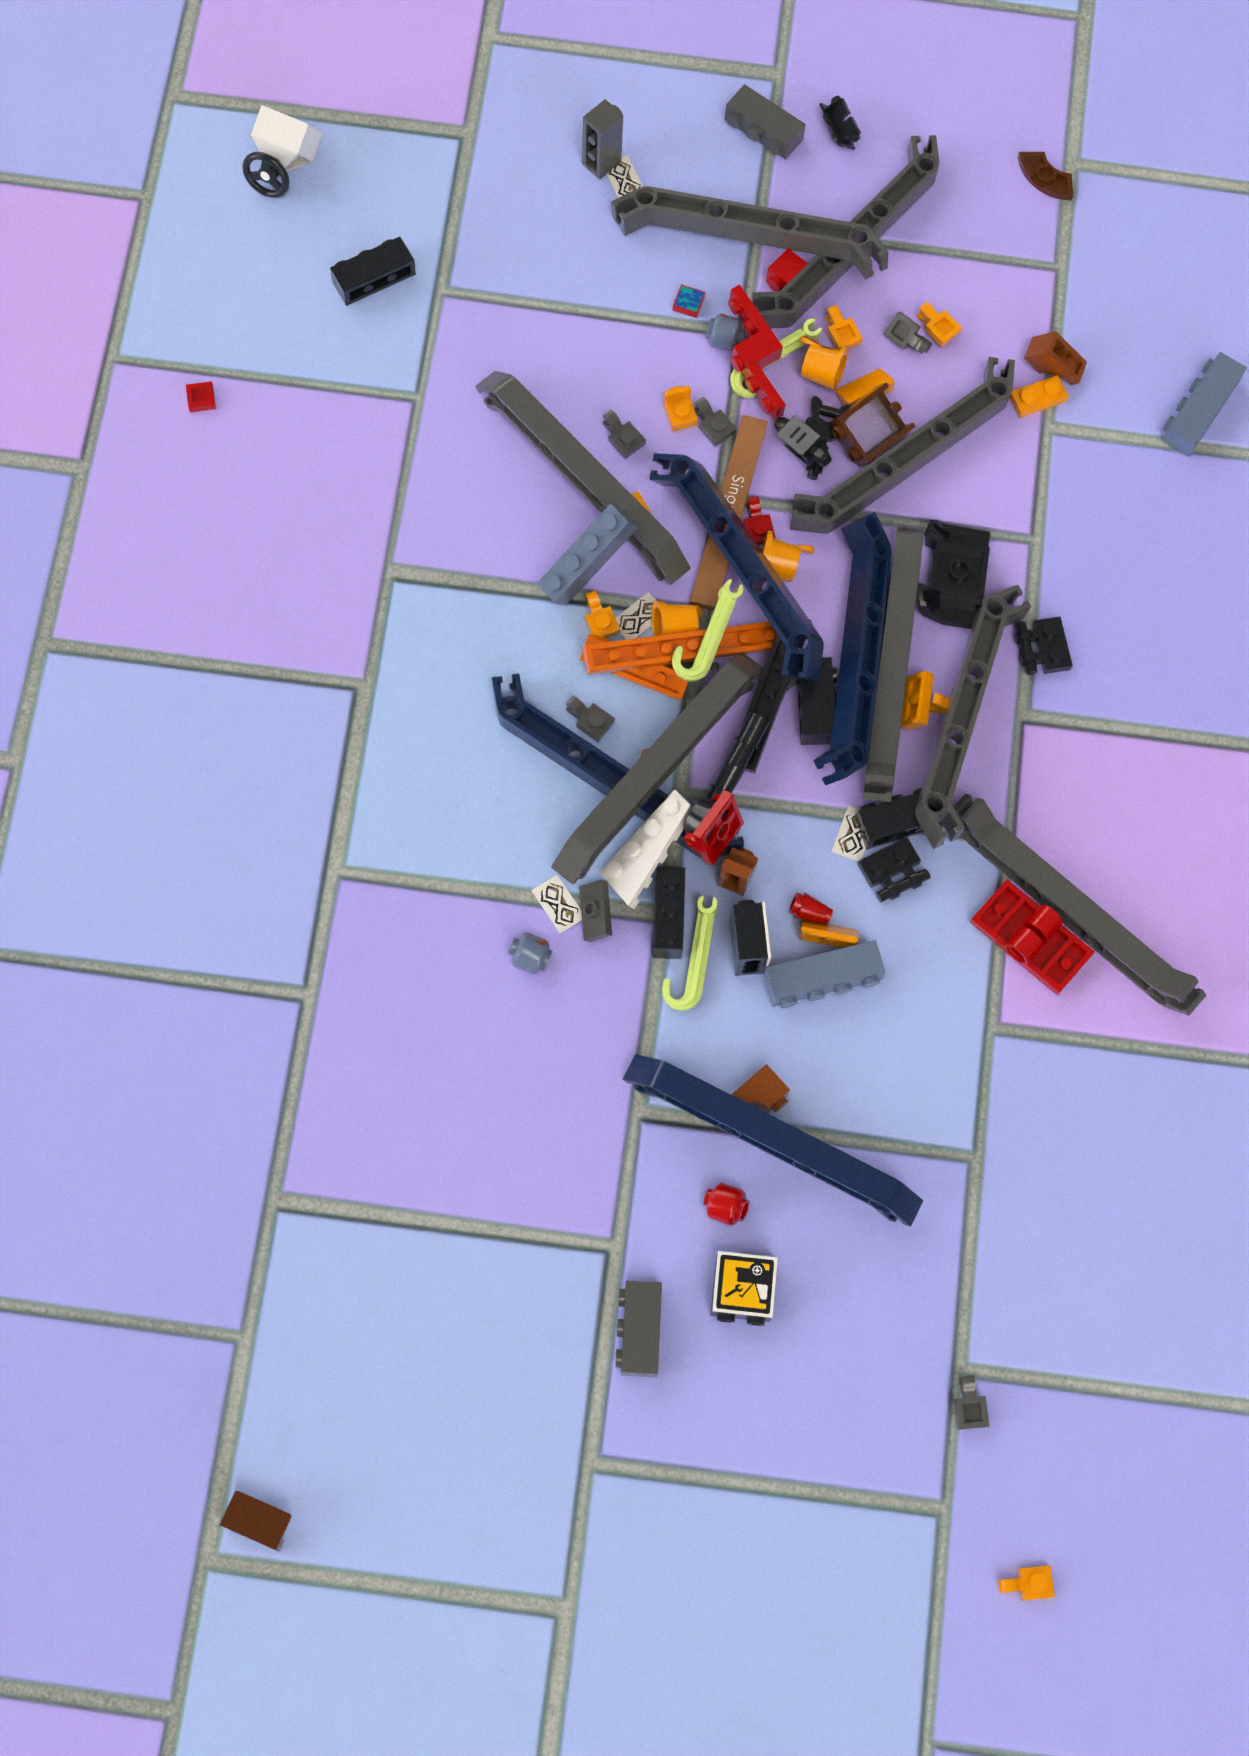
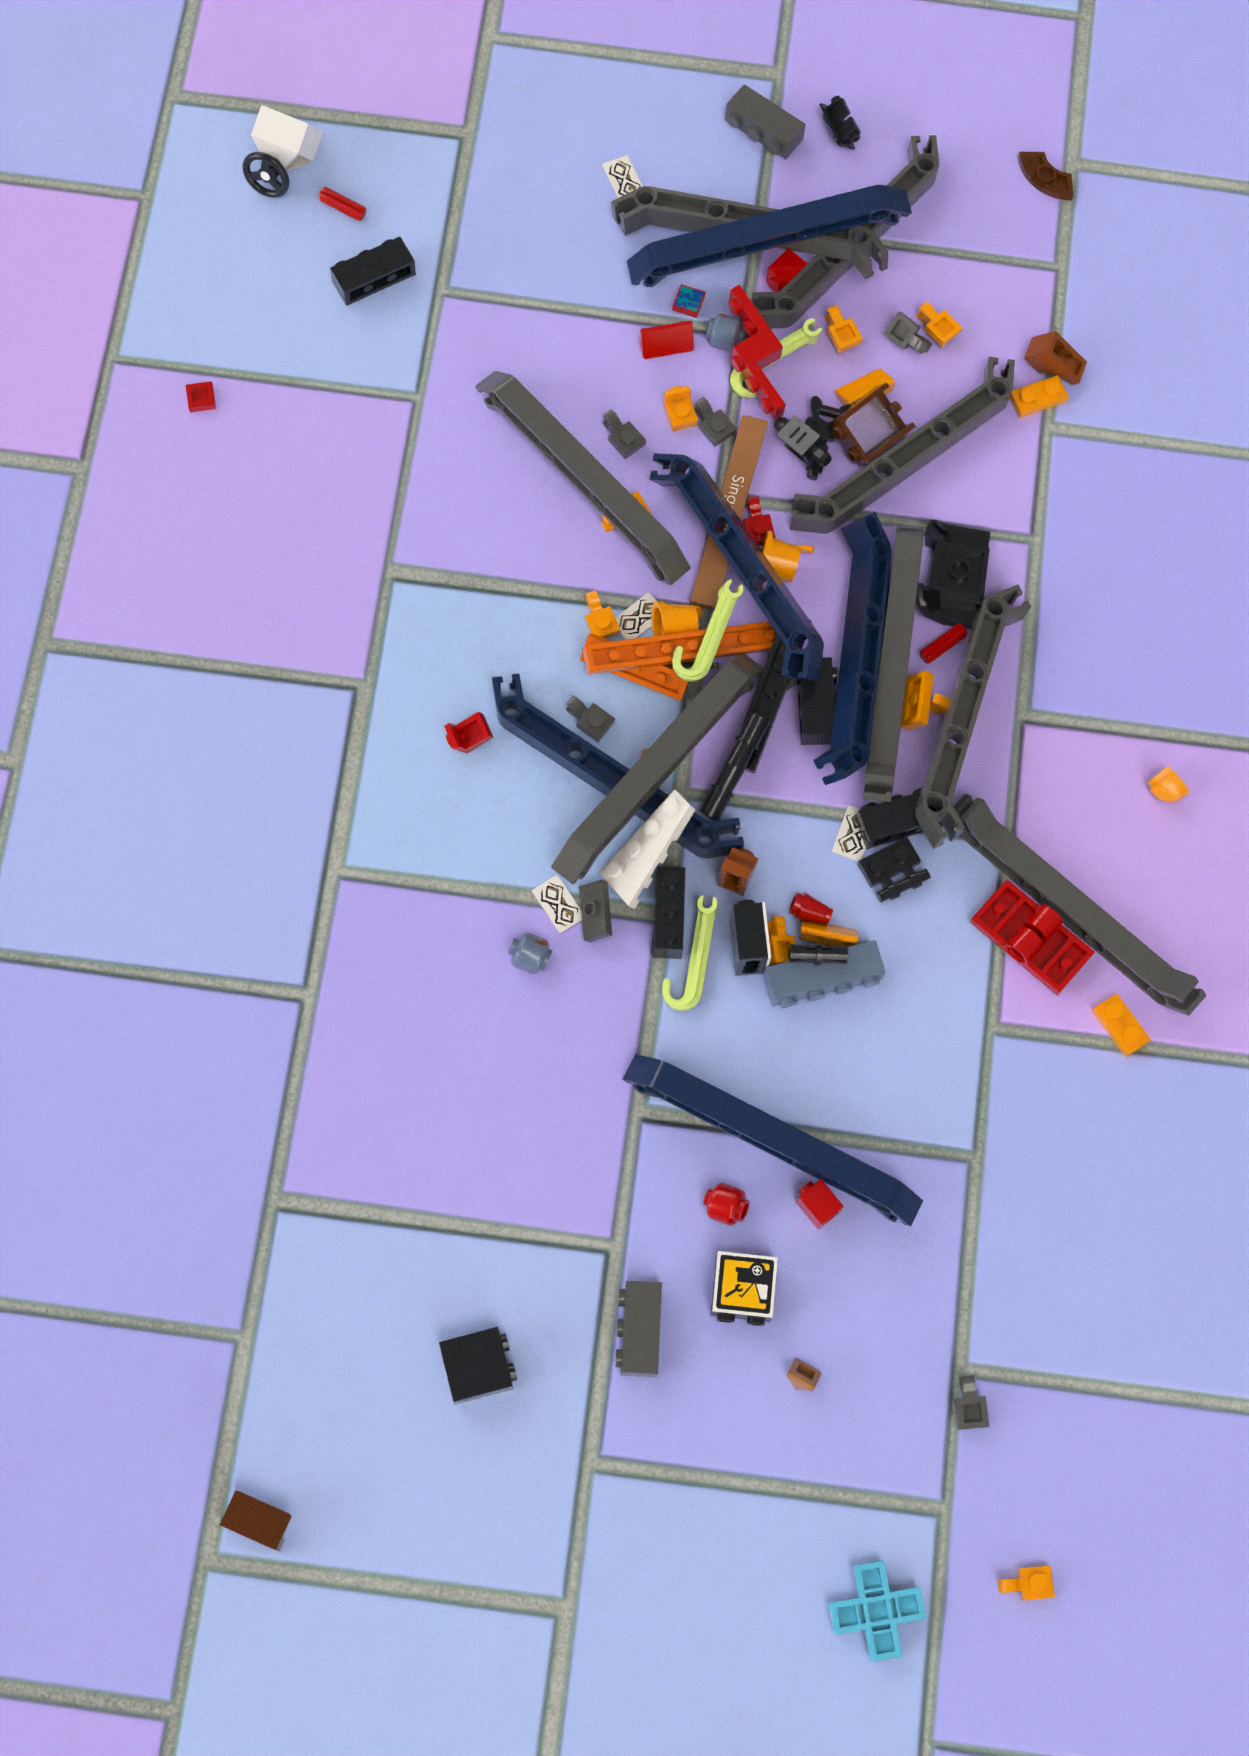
(342, 203): none -> red axle
(468, 733): none -> red bracket
(477, 1365): none -> black piece
(588, 554): sand blue brick -> none
(602, 138): dark grey brick -> none
(667, 339): none -> red slope
(712, 826): red piece -> none
(764, 1091): dark orange arch -> none
(768, 231): none -> dark blue piece
(779, 940): none -> light orange plate
(803, 1375): none -> medium nougat slope
(817, 954): none -> black pin
(818, 1203): none -> red brick
(824, 364): light orange hat -> none
(877, 1611): none -> medium azure plate
(943, 643): none -> red axle
(1051, 644): black plate -> none
(1121, 1025): none -> light orange plate
(1167, 786): none -> light orange piece
(1203, 404): sand blue brick -> none

